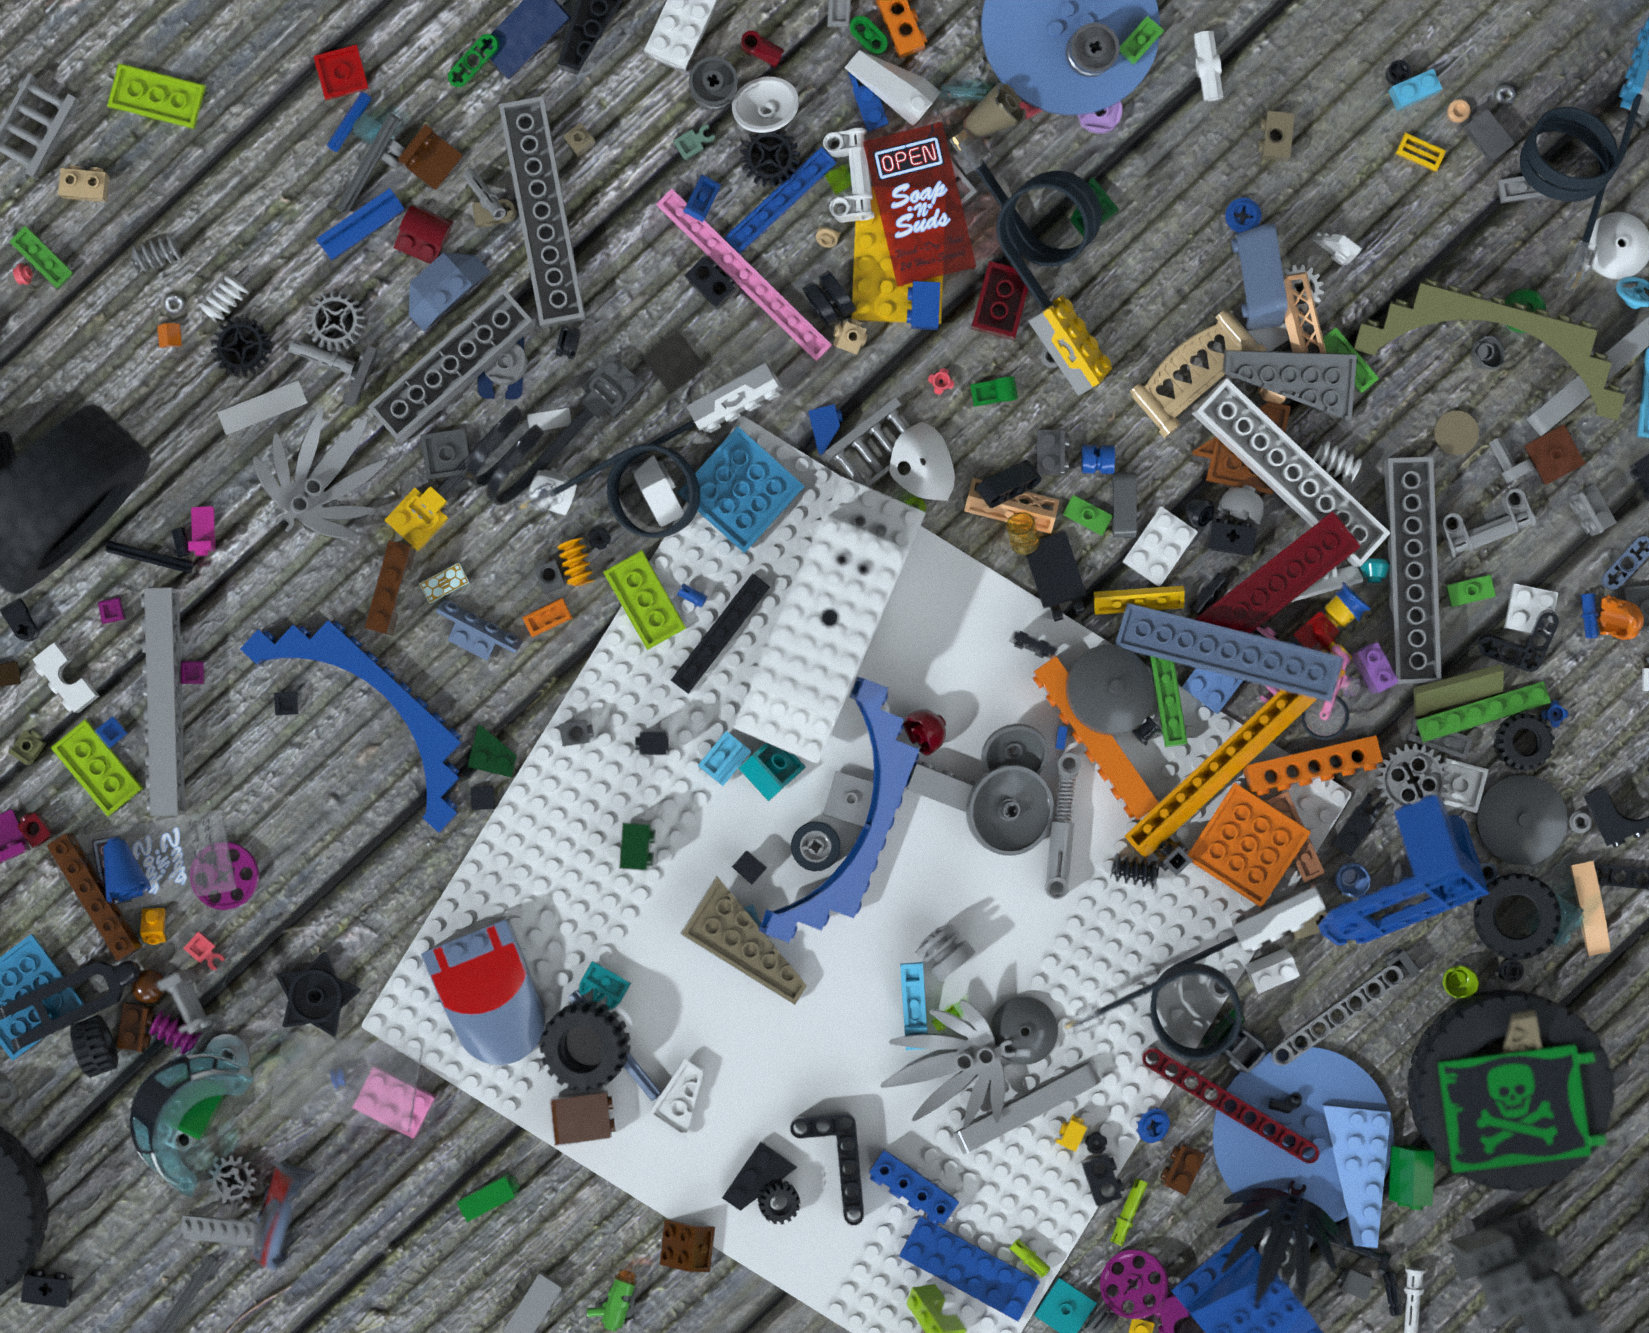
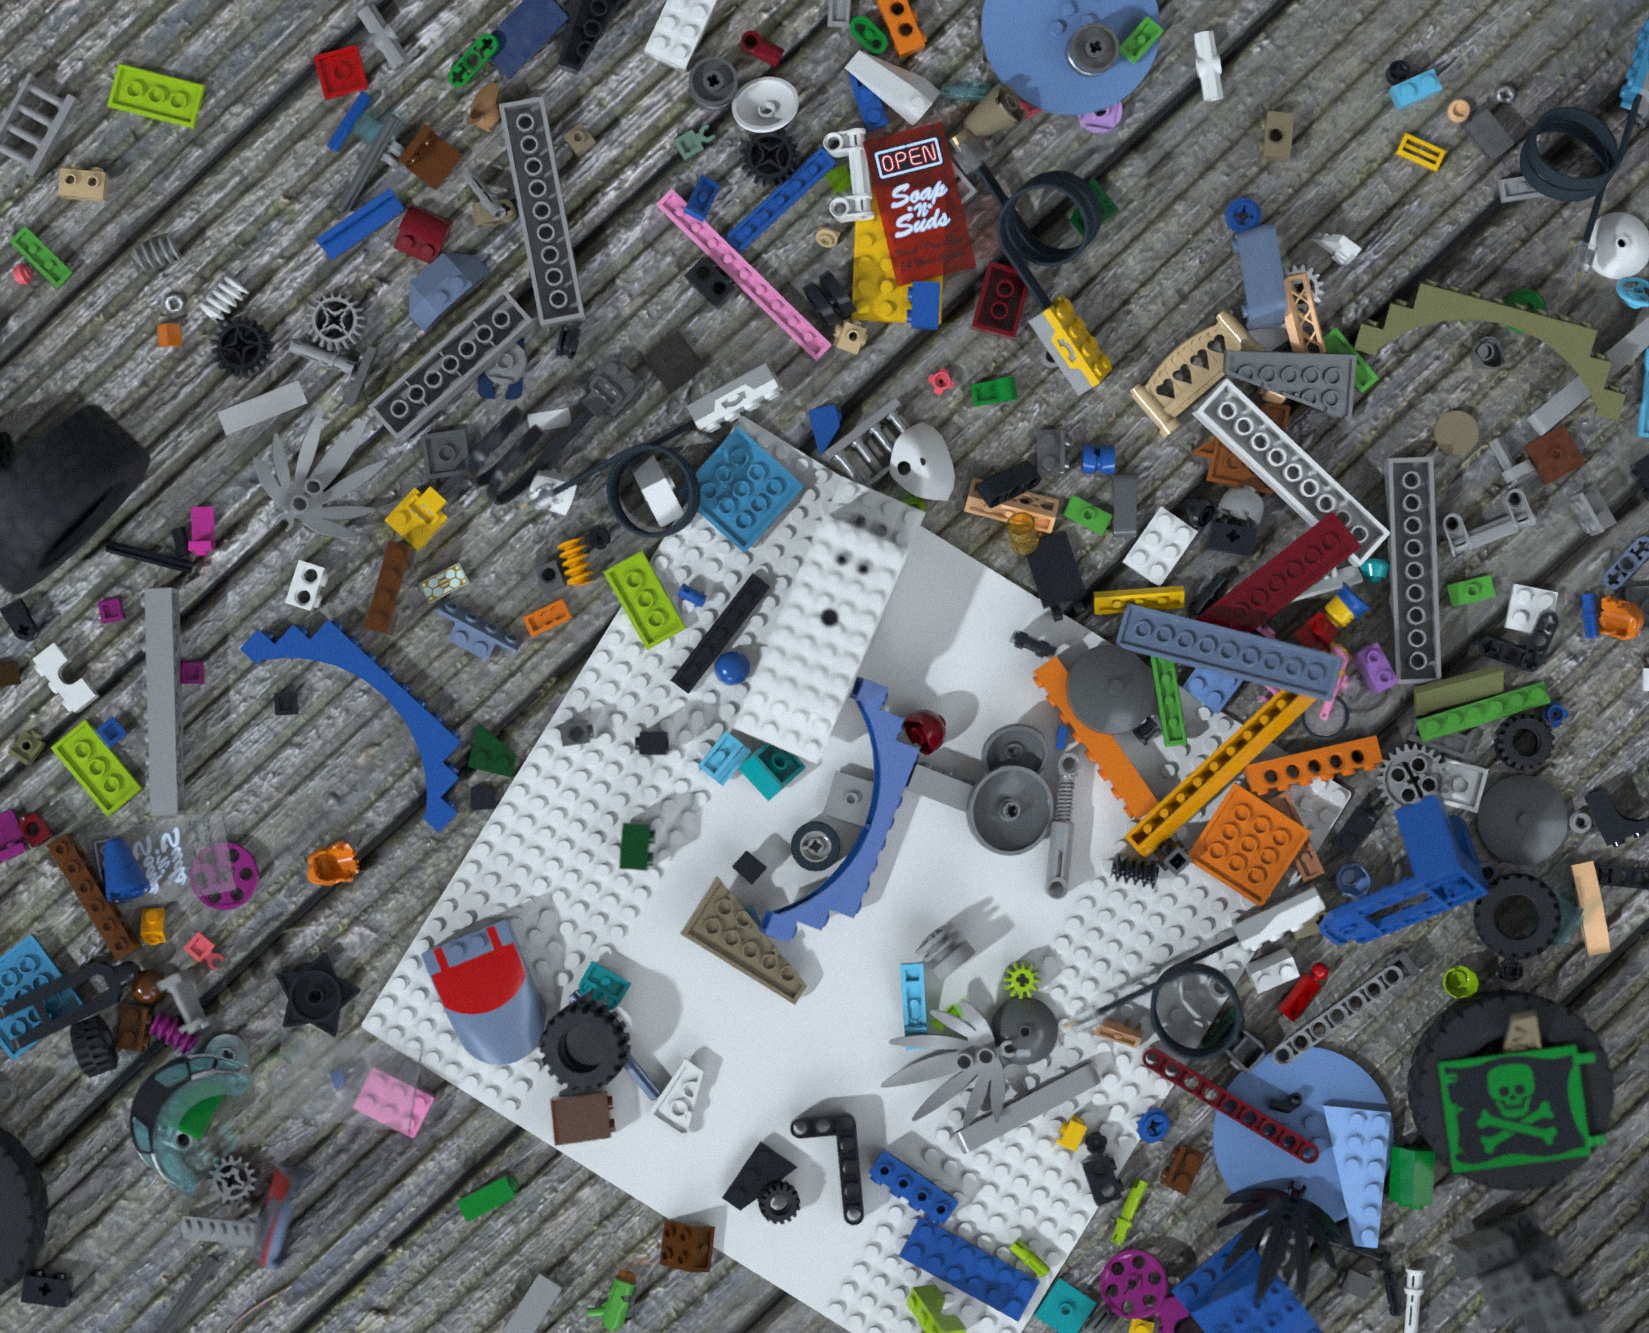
(300, 584): none -> white brick
(332, 864): none -> orange hair
(383, 37): none -> light grey piece
(485, 108): none -> medium nougat piece
(732, 668): none -> blue hair
(1030, 975): none -> lime gear
(1120, 1033): none -> medium nougat plate
(1303, 991): none -> red plate
(1337, 461): white piece -> none

